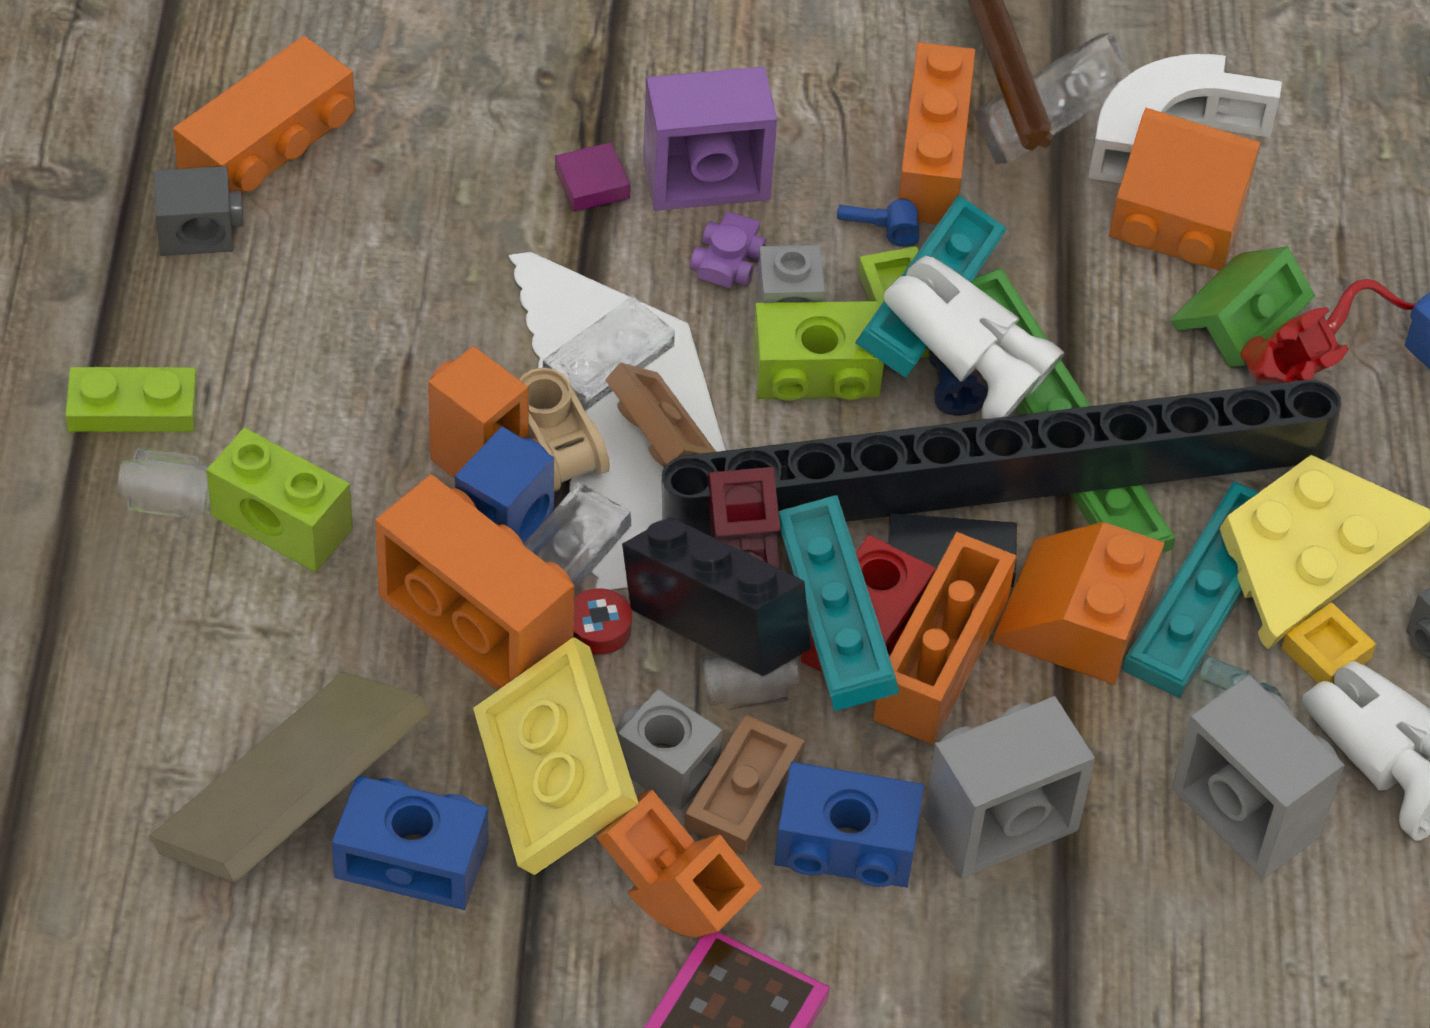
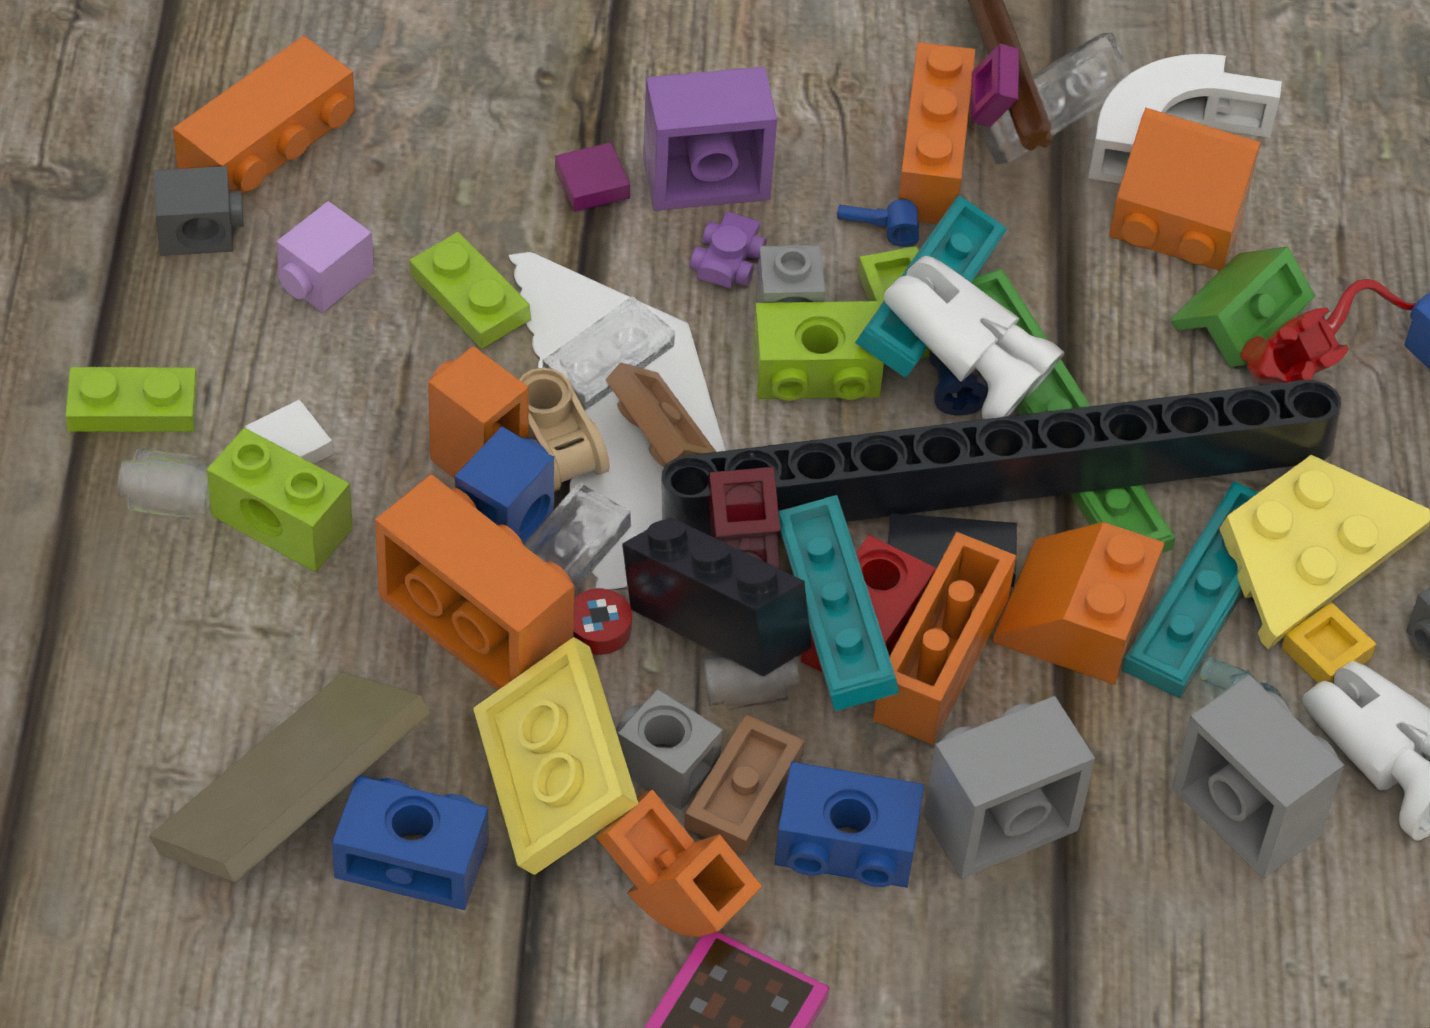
(295, 431): none -> white tile
(324, 257): none -> lavender brick
(470, 290): none -> lime plate
(994, 85): none -> magenta tile

